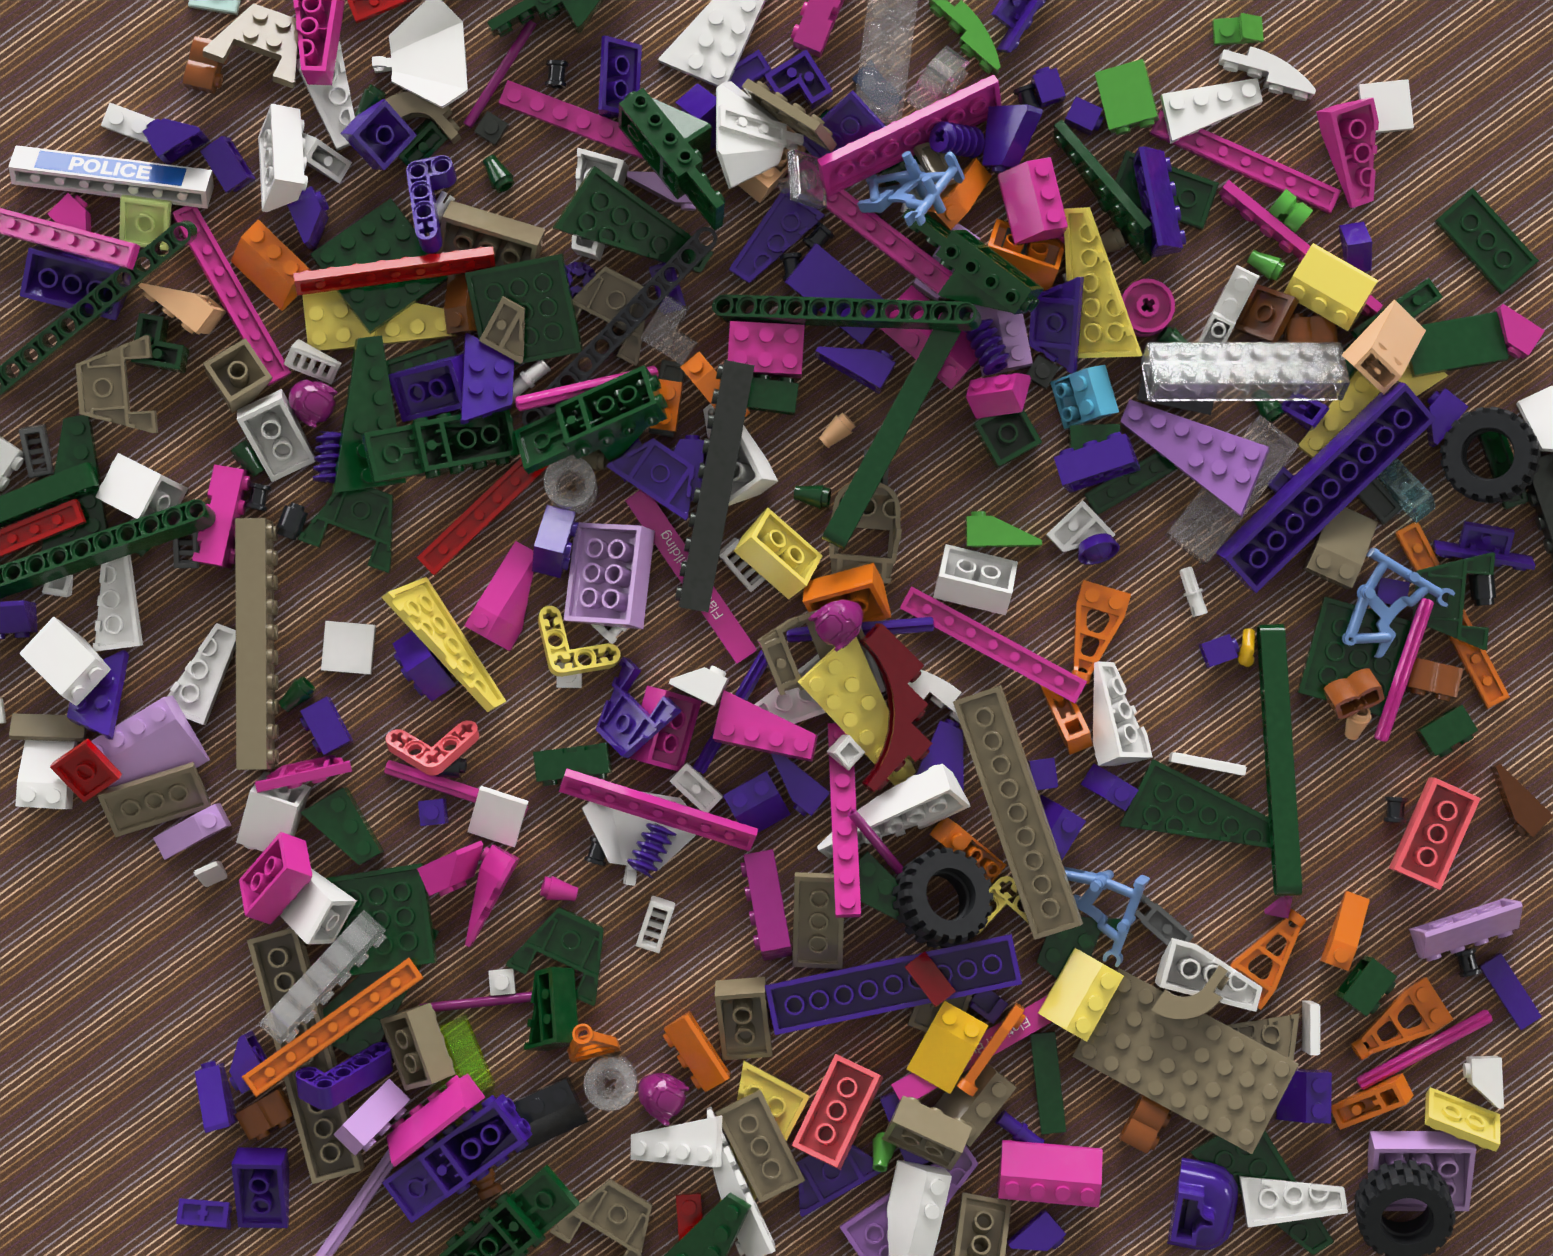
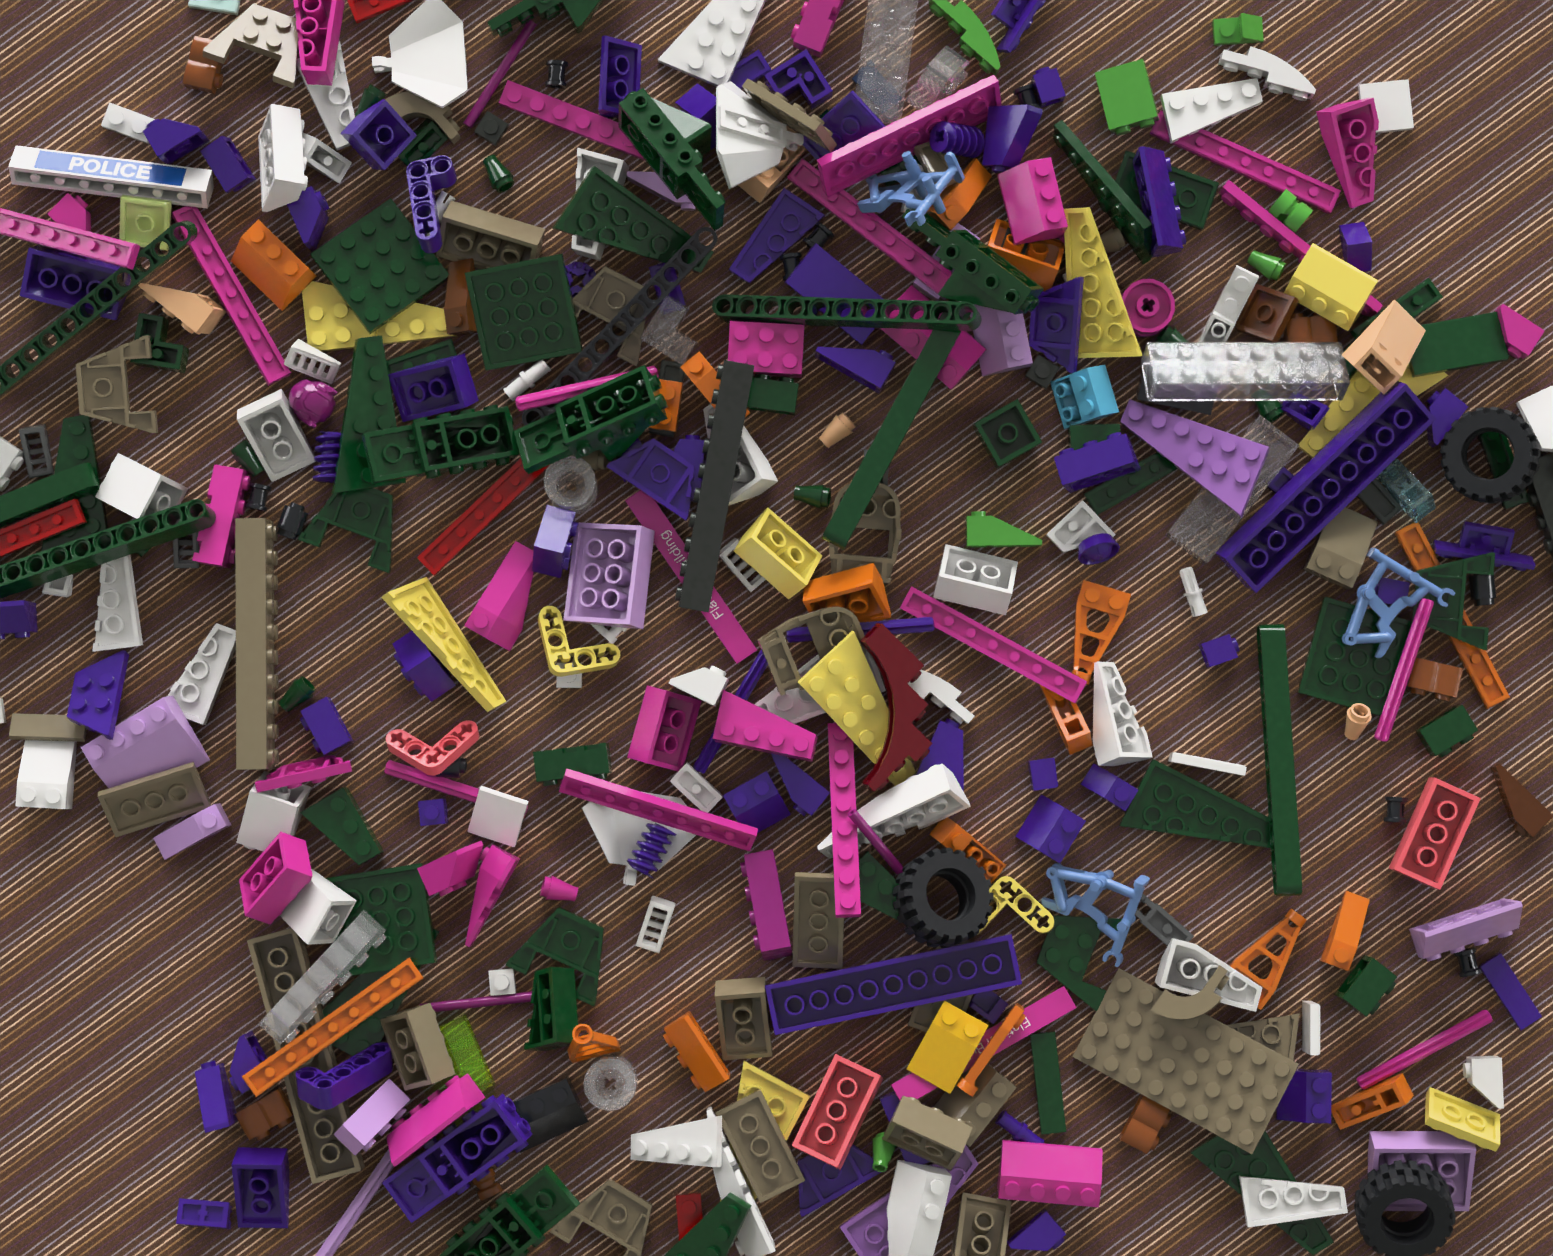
(65, 661): white slope -> none
(86, 770): red plate -> none
(211, 873): white slope -> none
(237, 374): dark tan slope -> none
(348, 647): white tile -> none
(393, 270): red plate -> none
(485, 380): dark purple wing -> none
(506, 330): dark tan wing -> none
(595, 853): black bush -> none
(625, 721): dark purple wing -> none
(662, 1096): magenta helmet -> none
(803, 180): clear tile -> none
(838, 622): magenta helmet -> none
(846, 751): white slope -> none
(930, 979): dark red slope -> none
(986, 347): dark purple piece -> none
(998, 394): dark pink slope -> none
(1017, 812): dark tan plate -> none
(1080, 994): light yellow slope -> none
(1084, 116): dark purple brick -> none
(1207, 1208): dark purple piece -> none
(1246, 652): yellow arm -> none
(1280, 907): magenta slope -> none
(1354, 693): dark orange brick -> none
(1428, 1006): orange plate -> none
(1486, 241): dark green tile -> none

